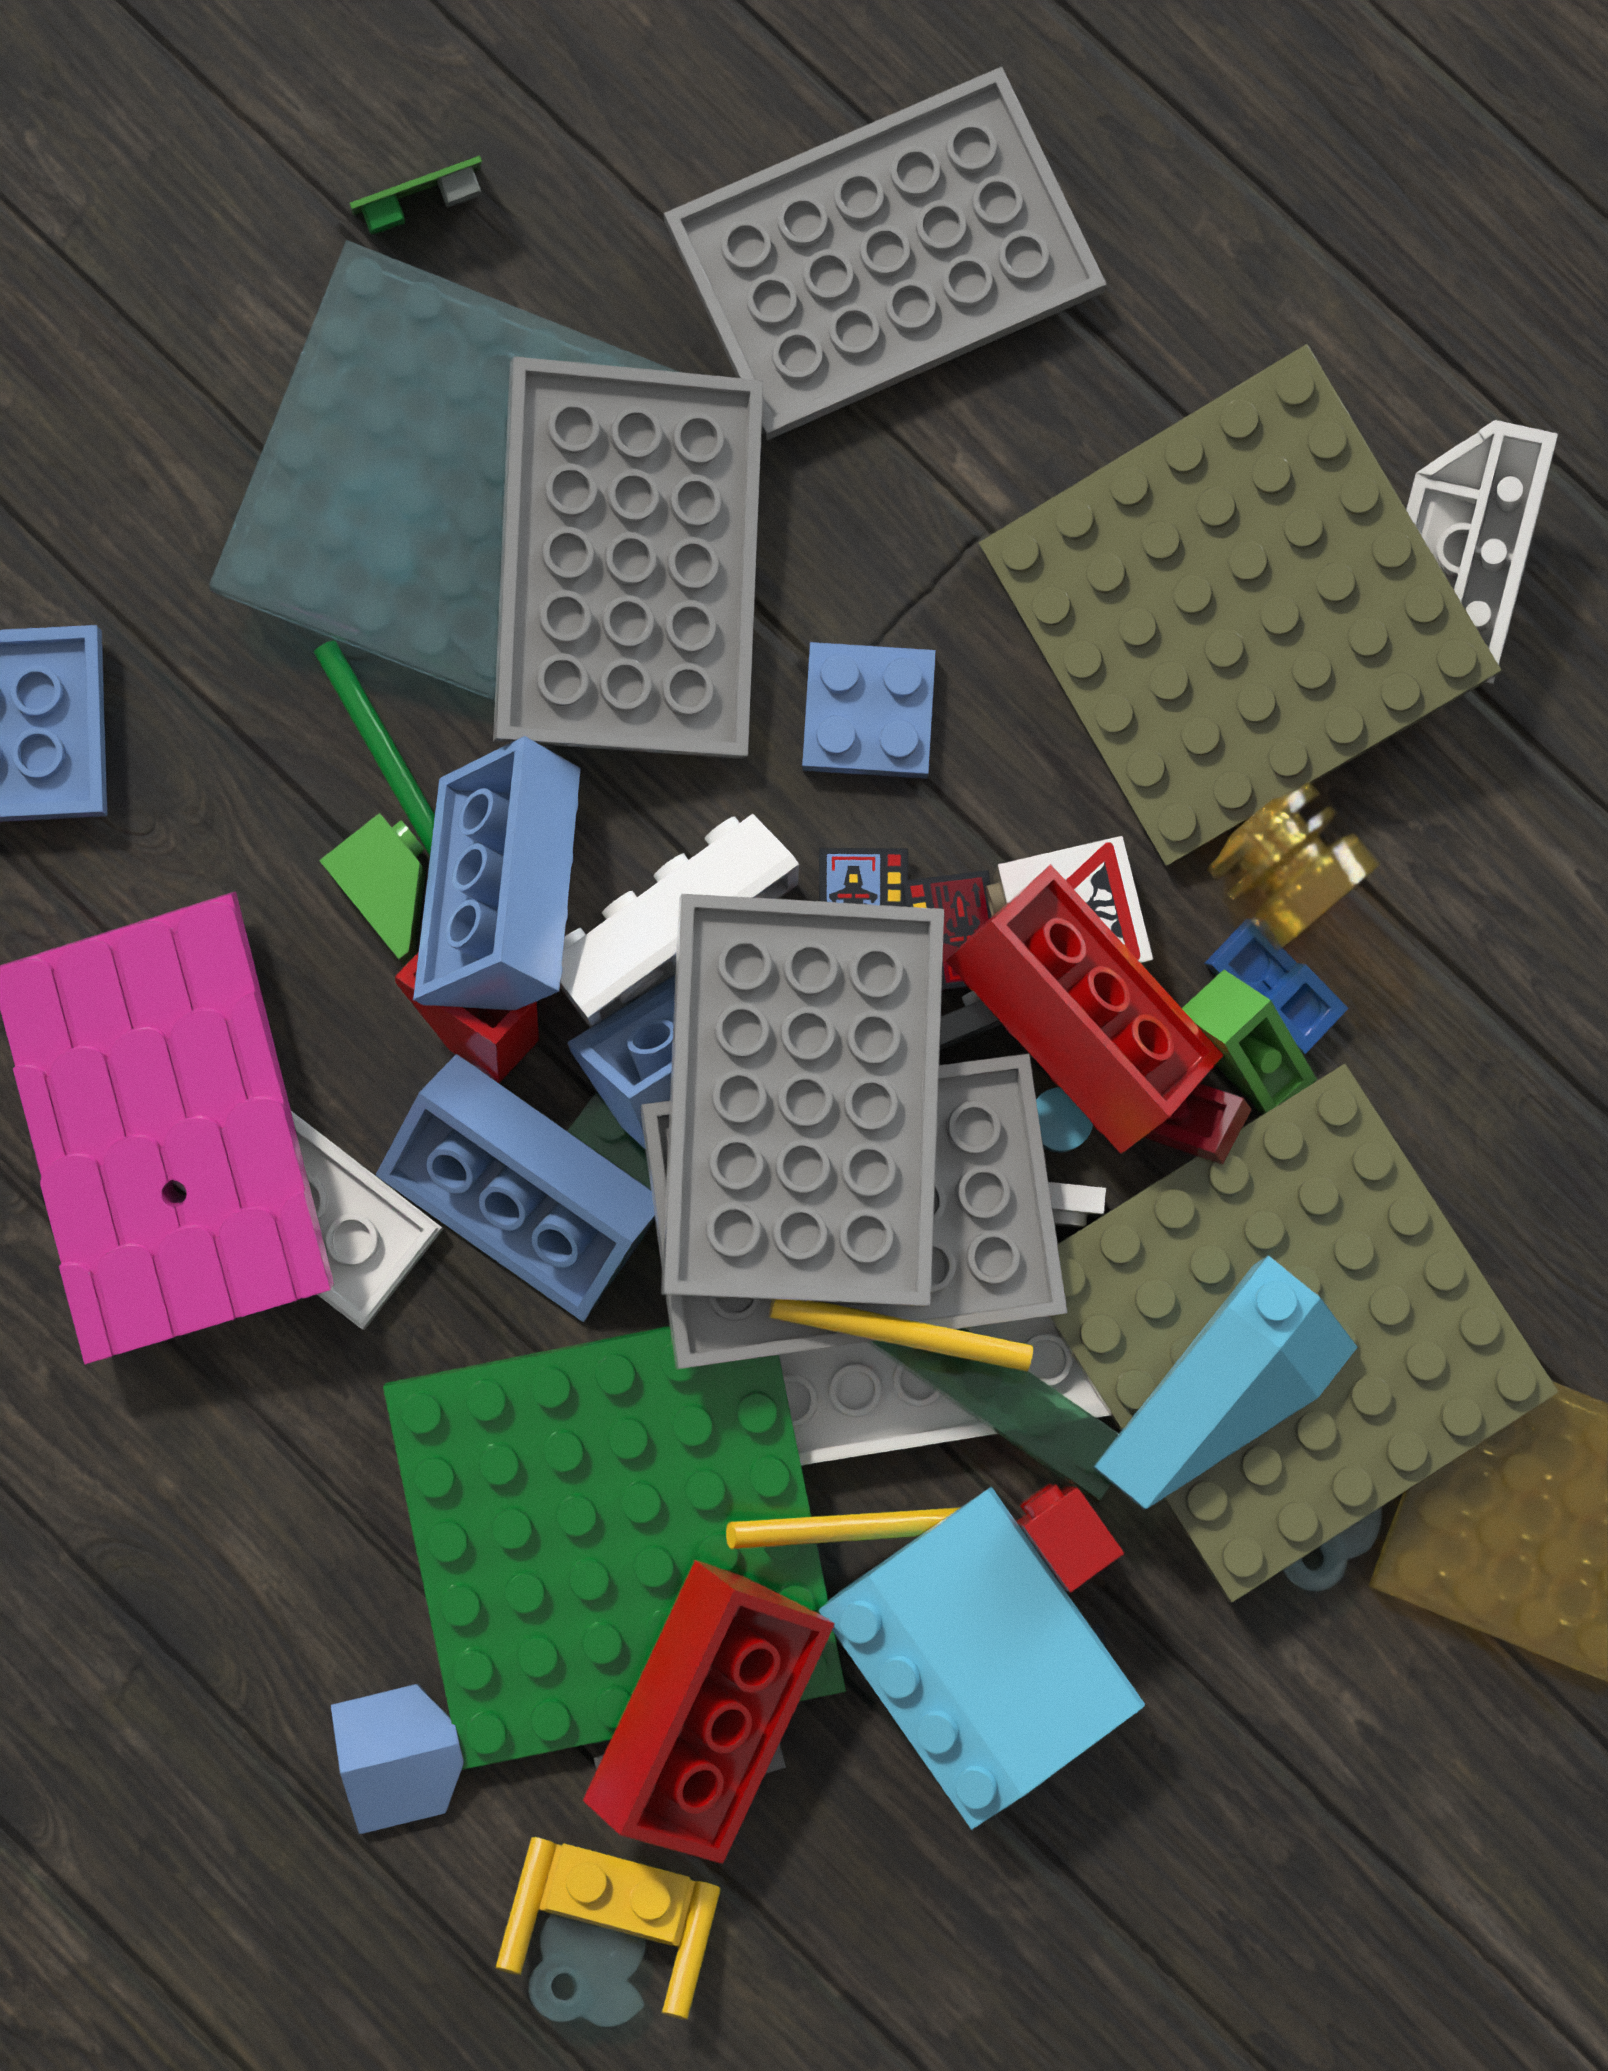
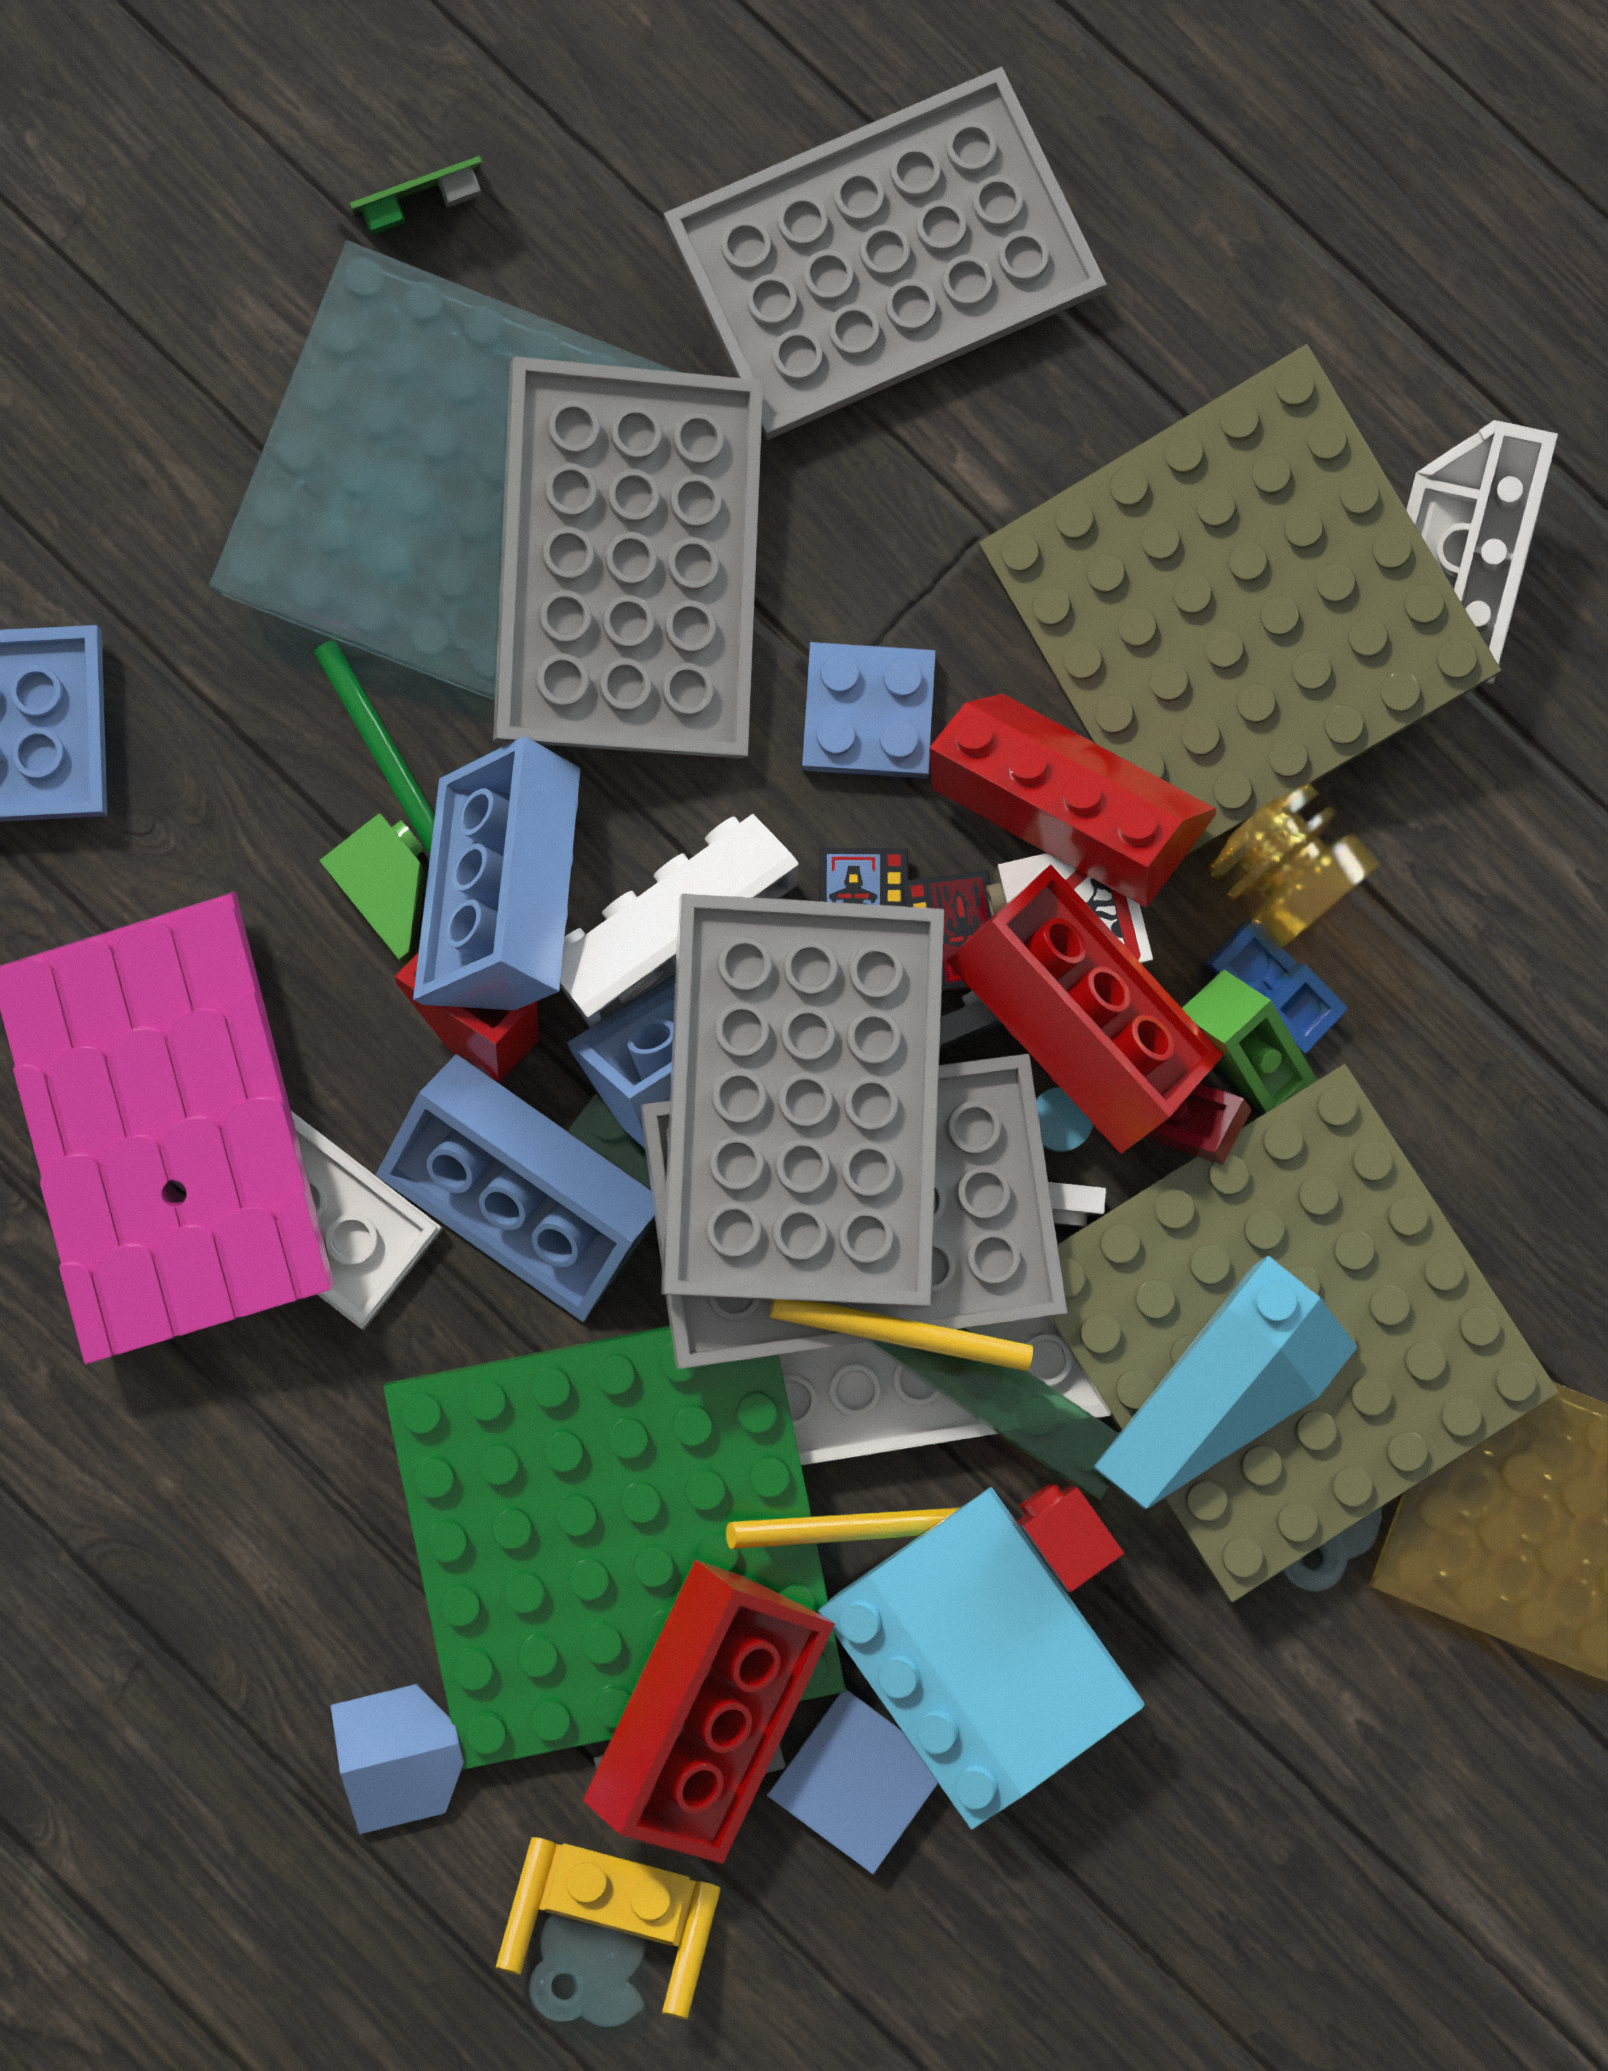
(855, 1781): none -> medium blue tile
(1067, 795): none -> red slope

